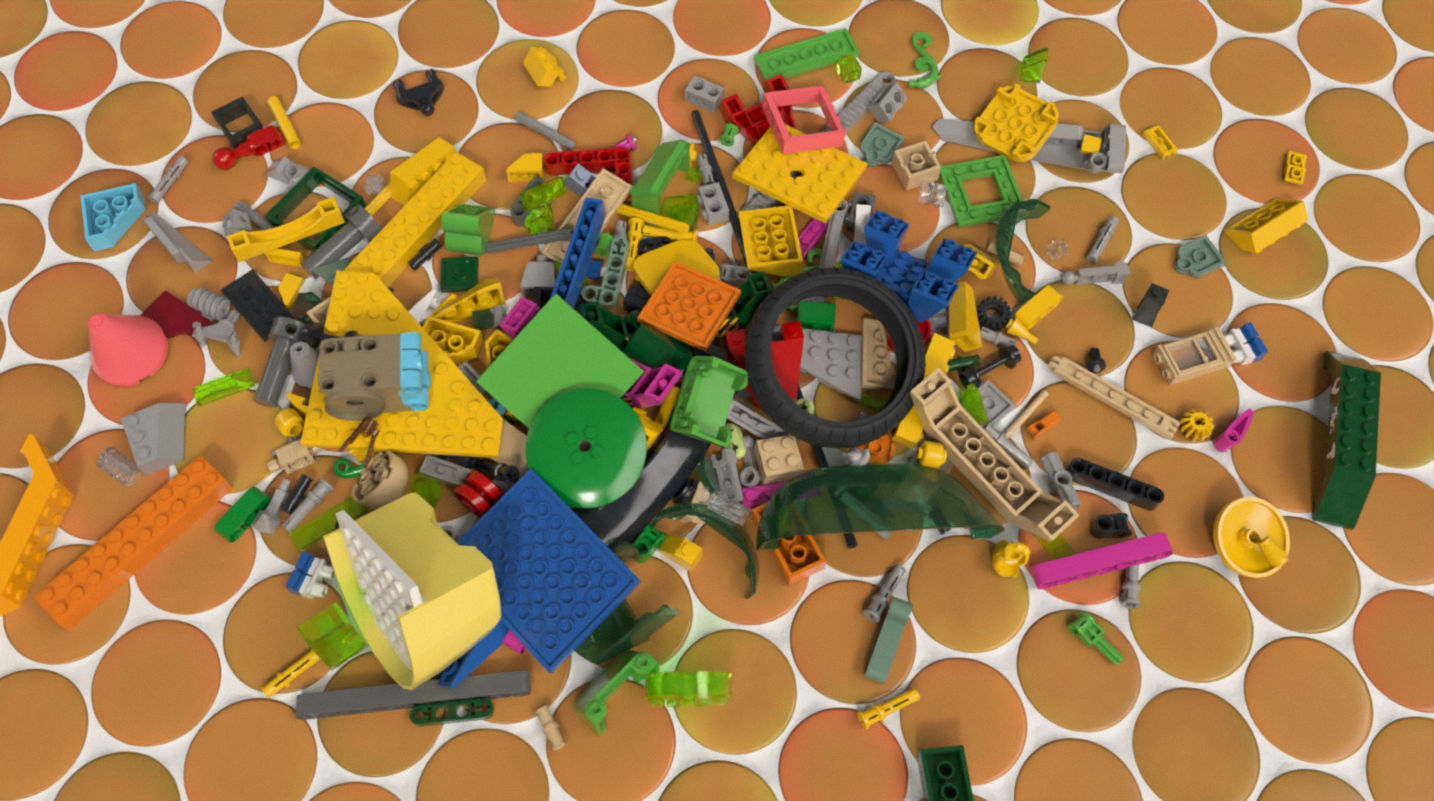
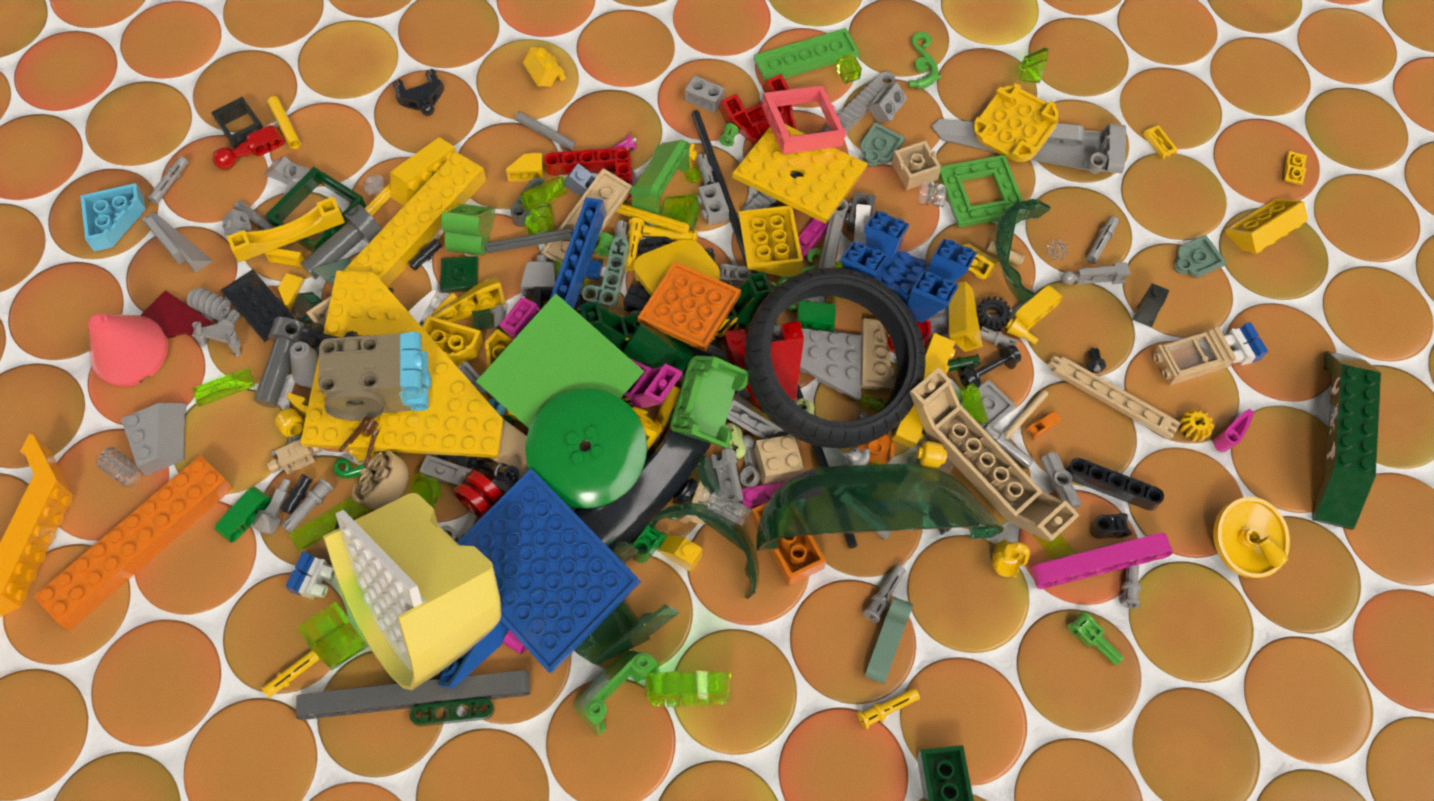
(550, 728): tan pin -> none
(1090, 144): yellow tile -> none

